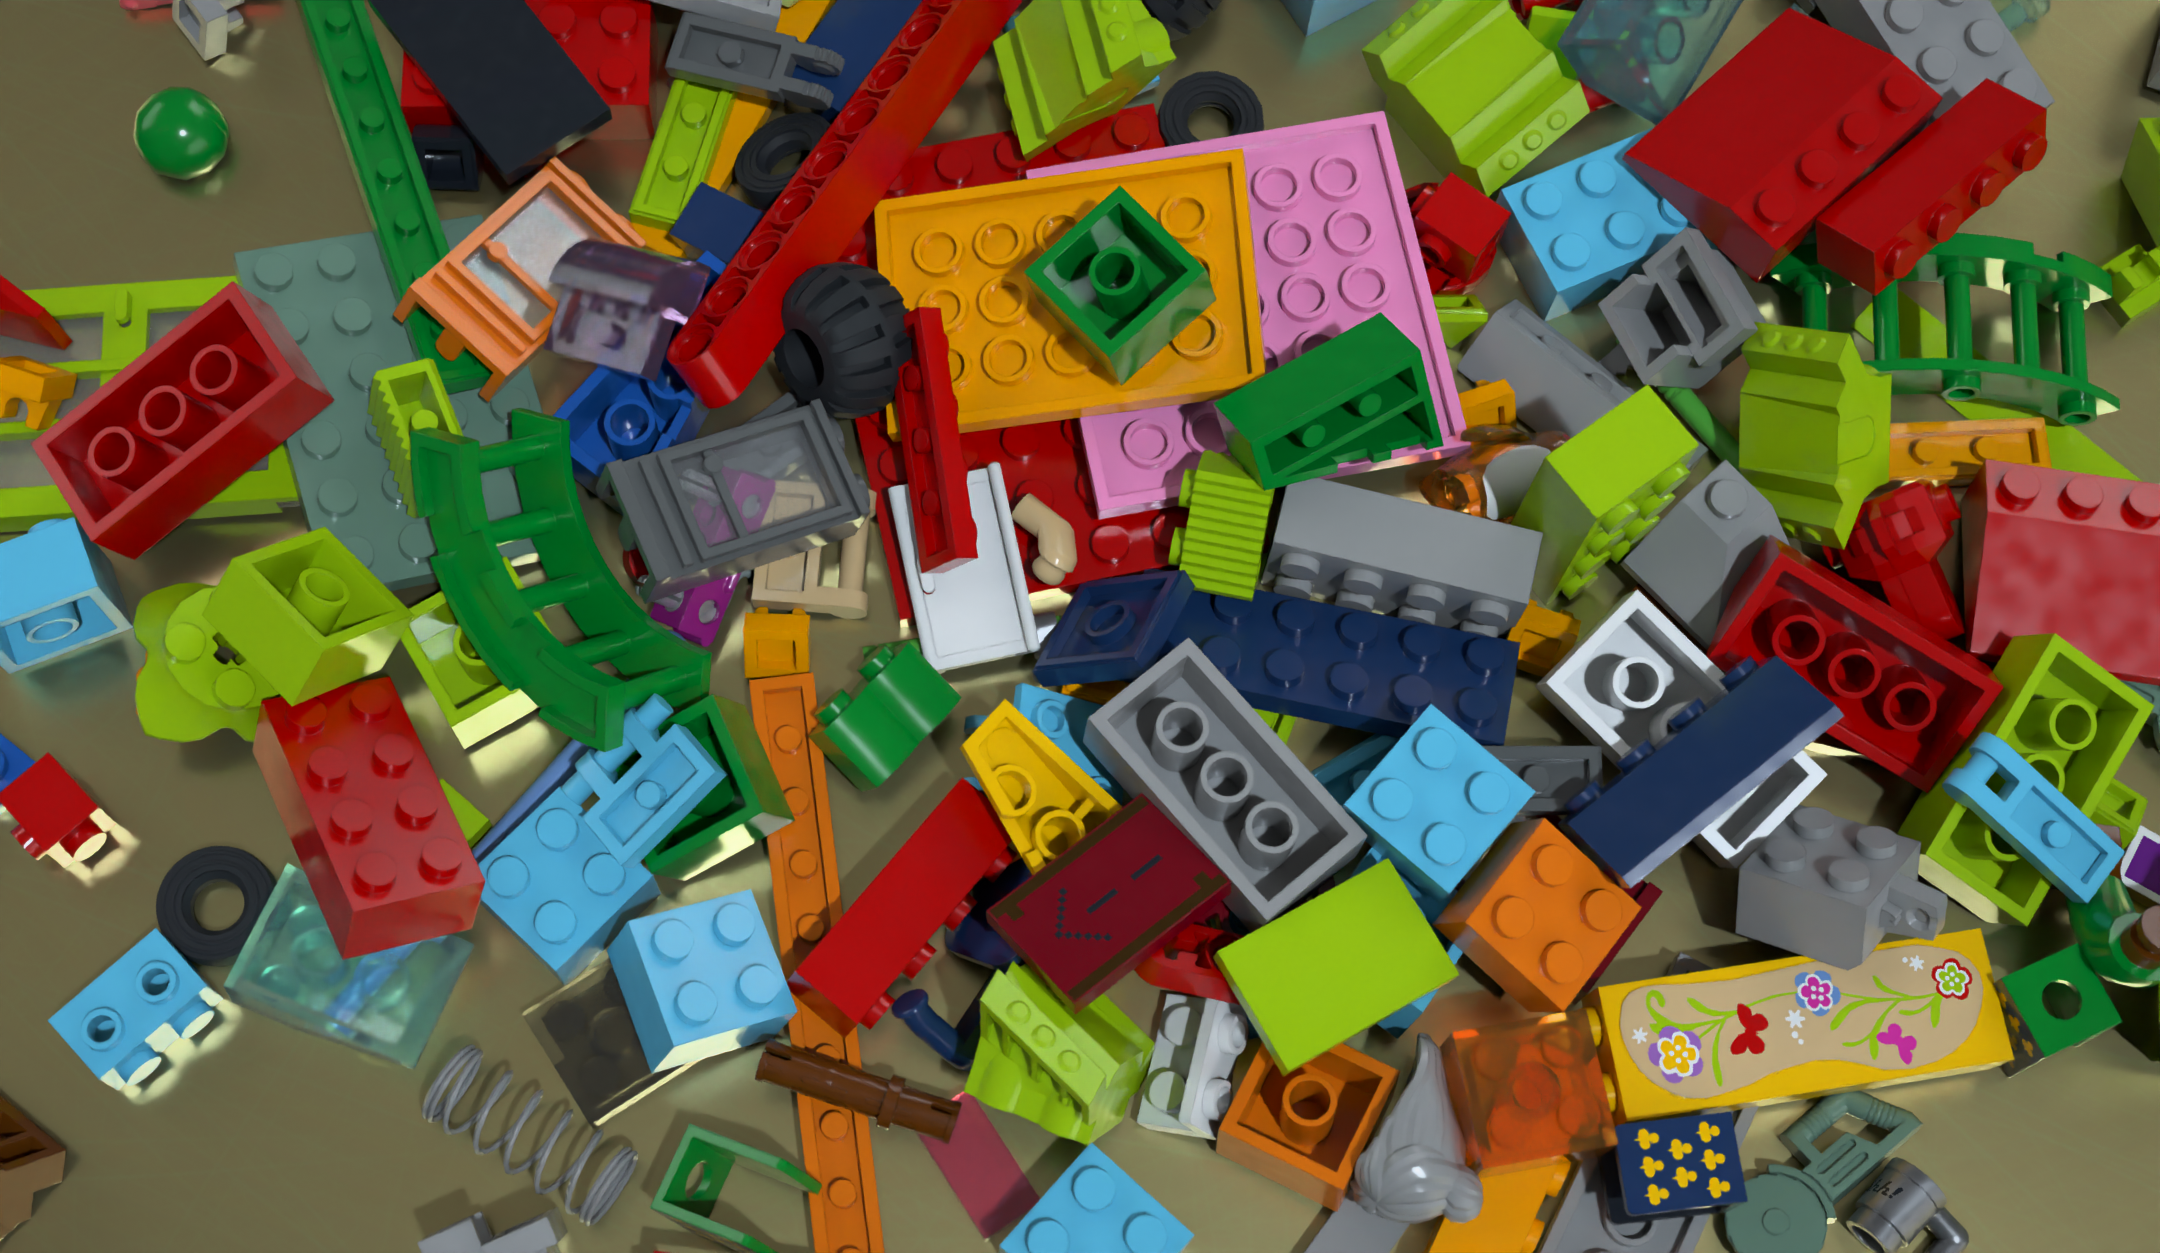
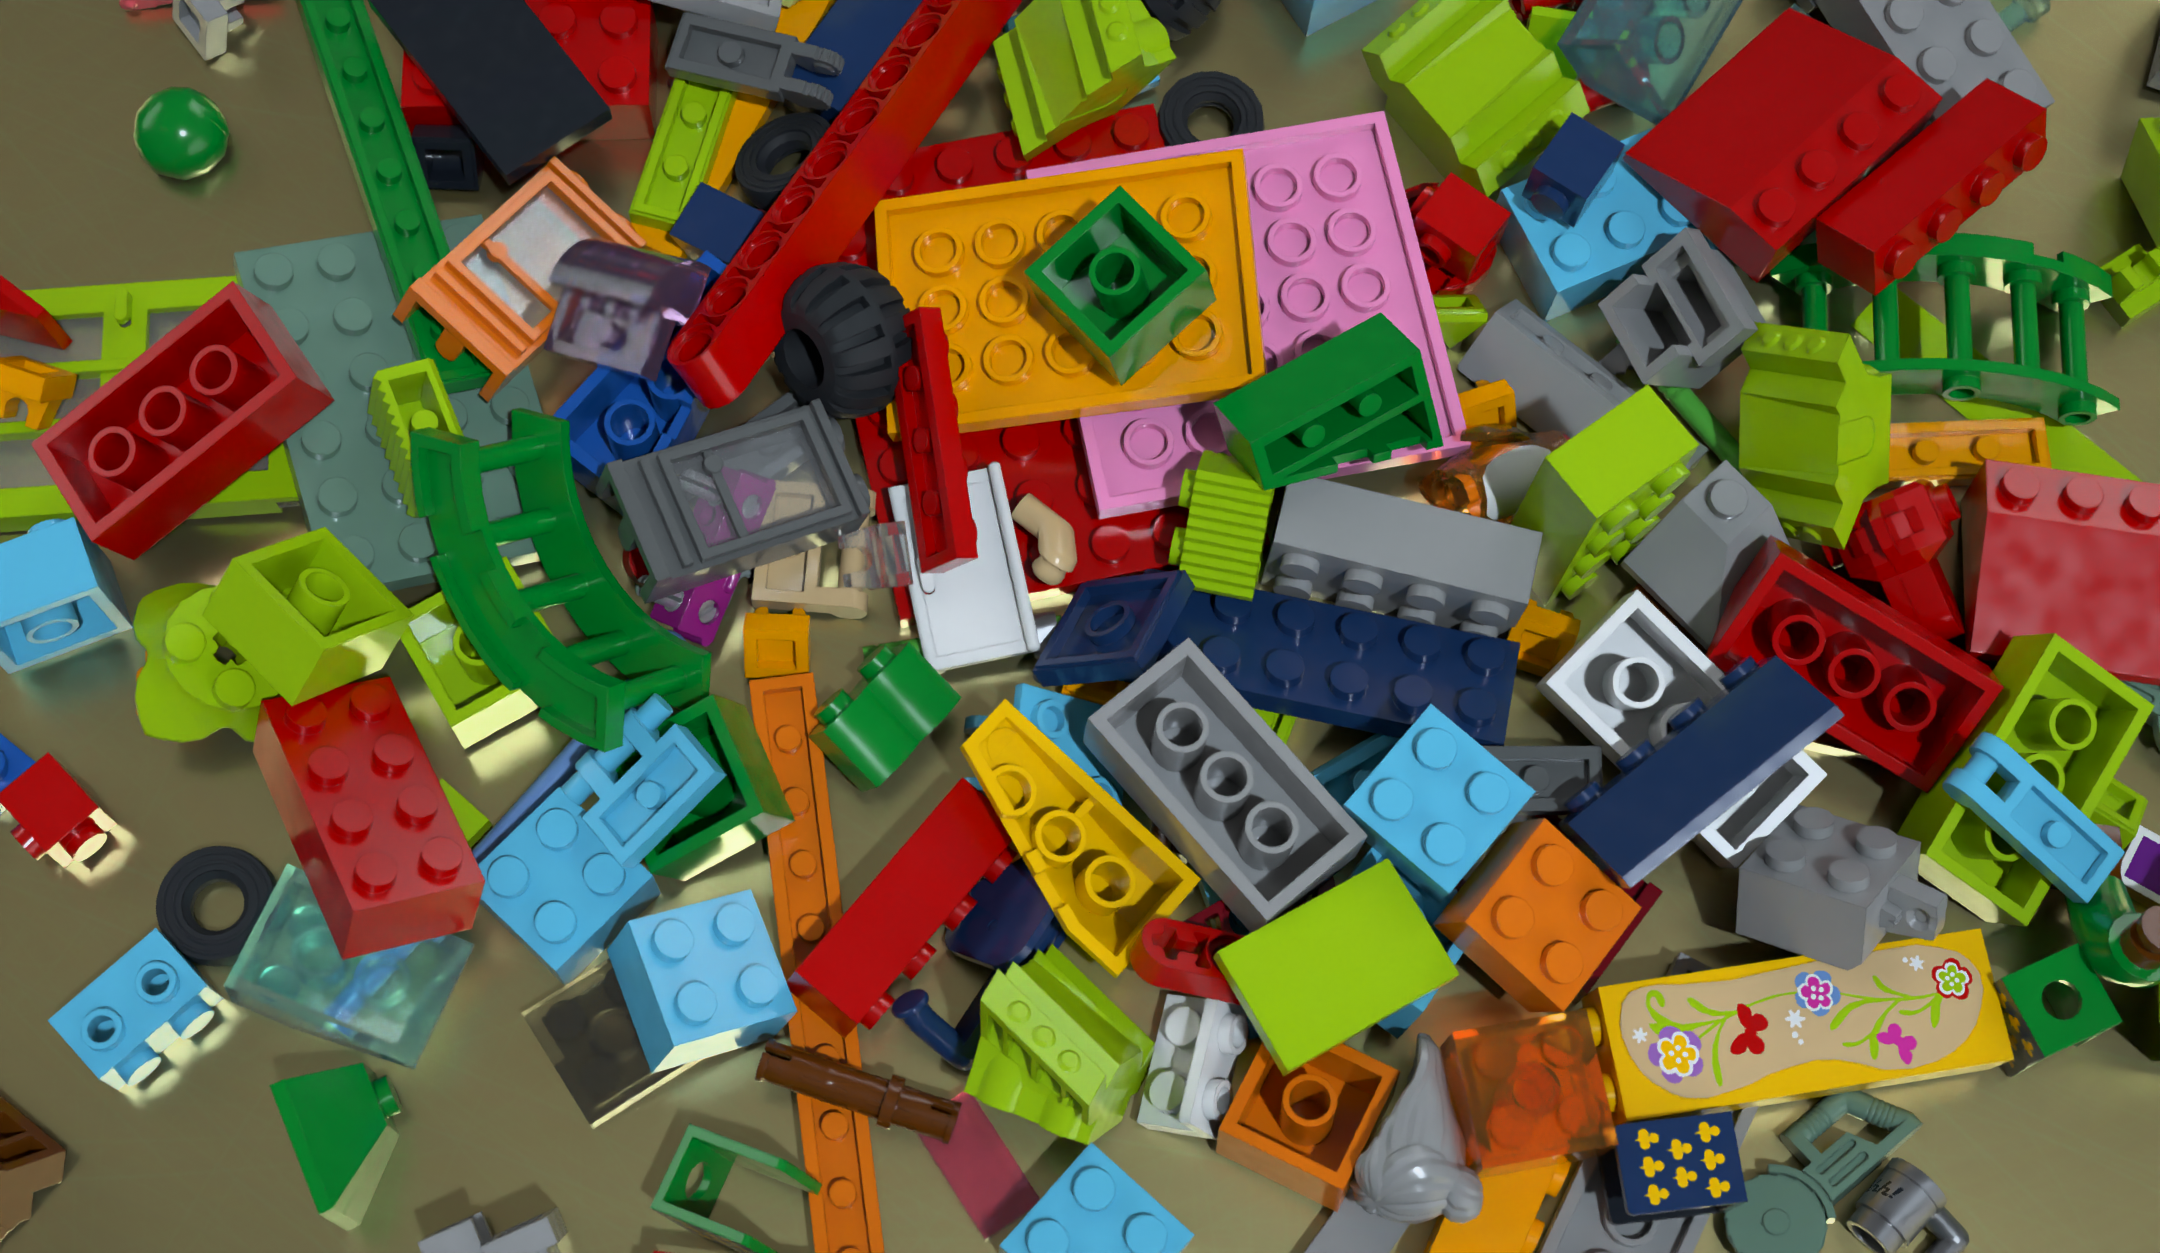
(340, 1135): none -> green slope
(607, 1185): light grey piece -> none
(884, 553): none -> clear tile
(1108, 903): dark red tile -> none
(1572, 170): none -> dark blue brick

